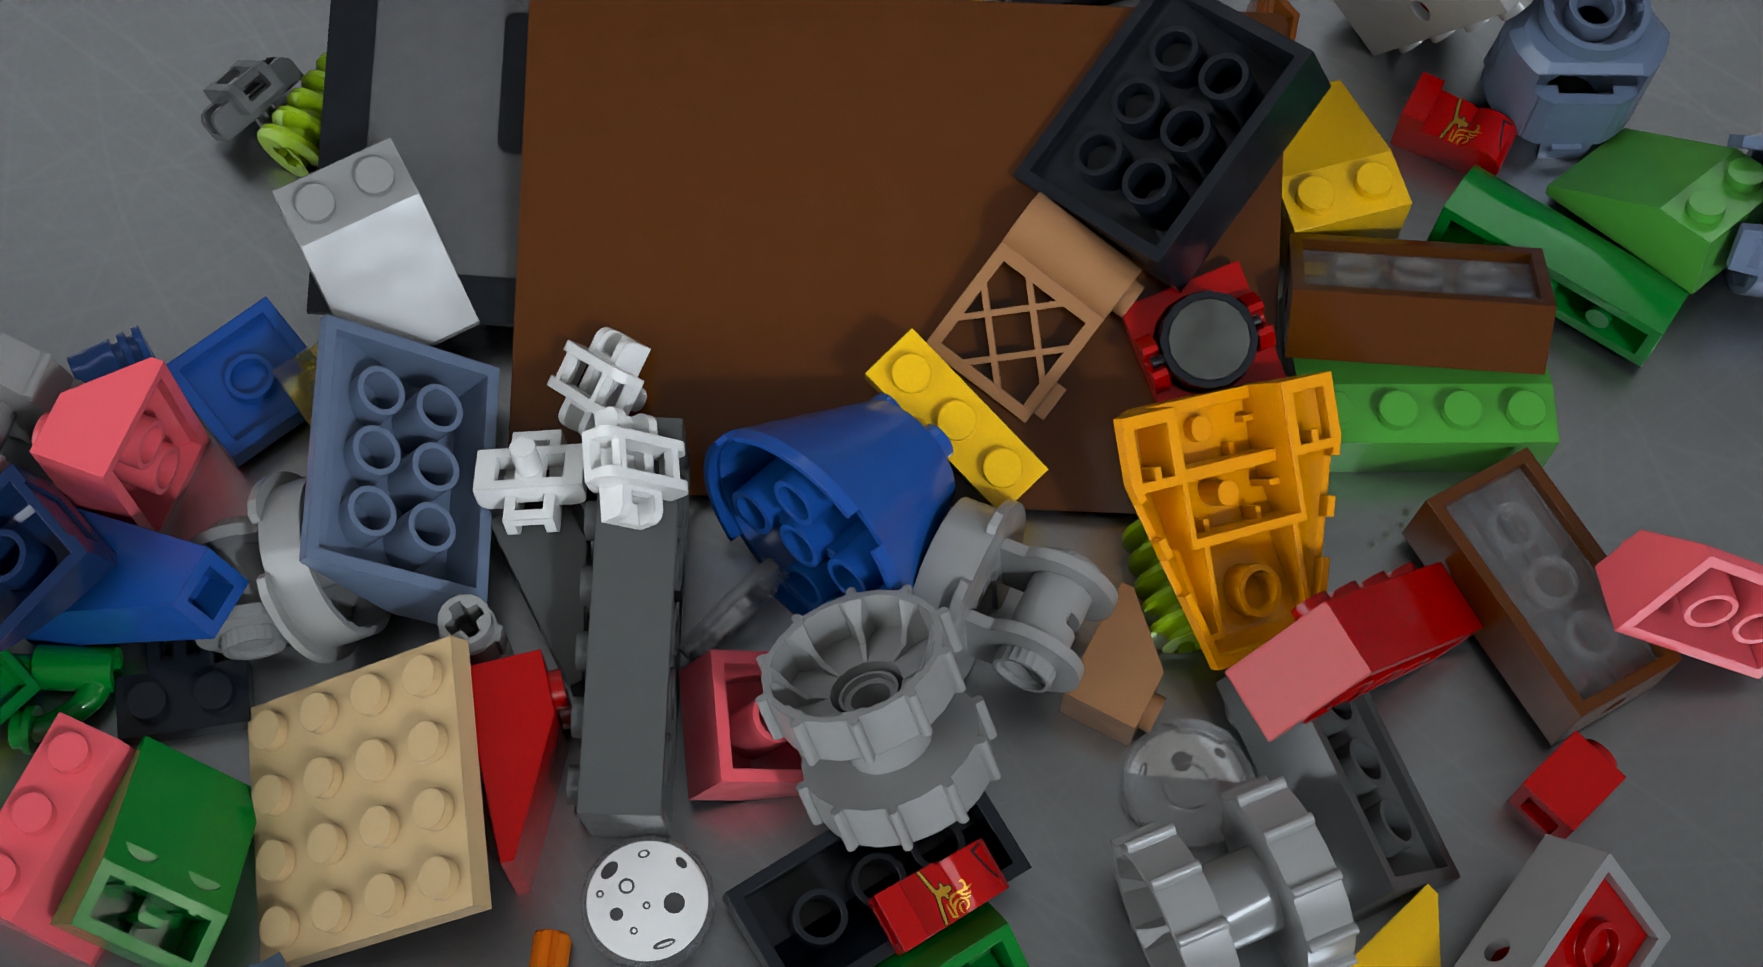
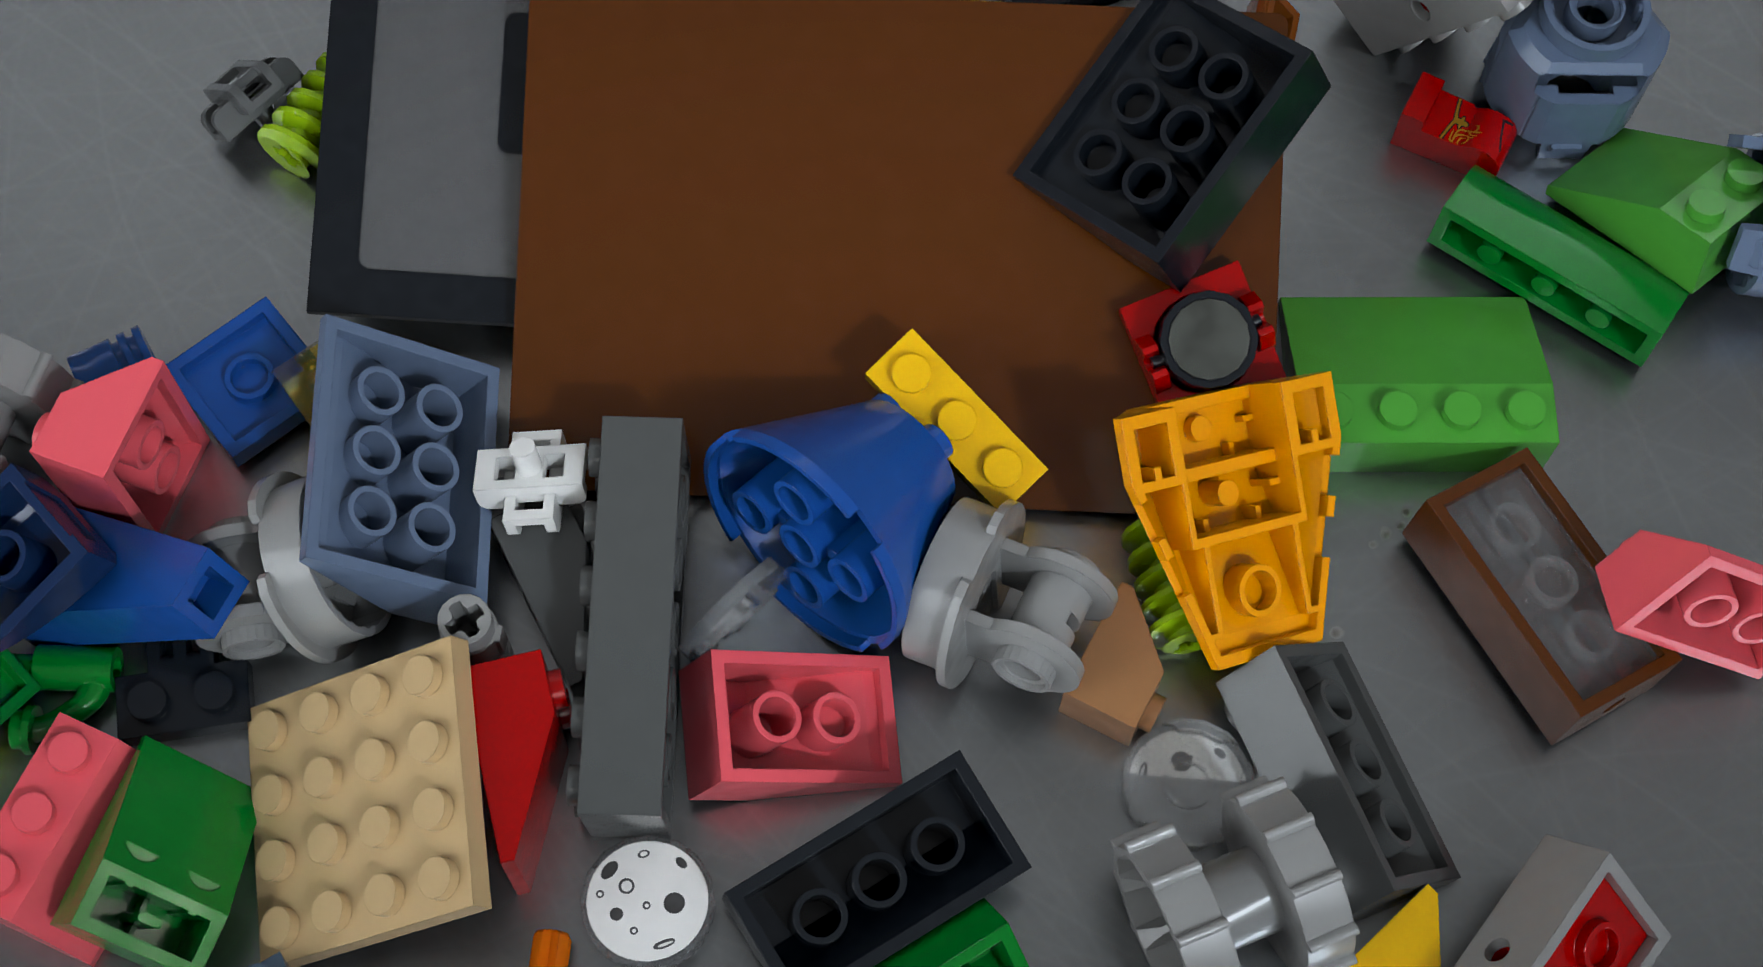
(376, 247): light grey slope -> none
(608, 381): white piece -> none
(626, 479): white piece -> none
(879, 717): light grey piece -> none
(937, 896): red leg -> none
(1071, 268): medium nougat piece -> none
(1341, 176): yellow slope -> none
(1352, 644): red wedge -> none
(1417, 303): reddish brown brick -> none
(1567, 786): red brick -> none

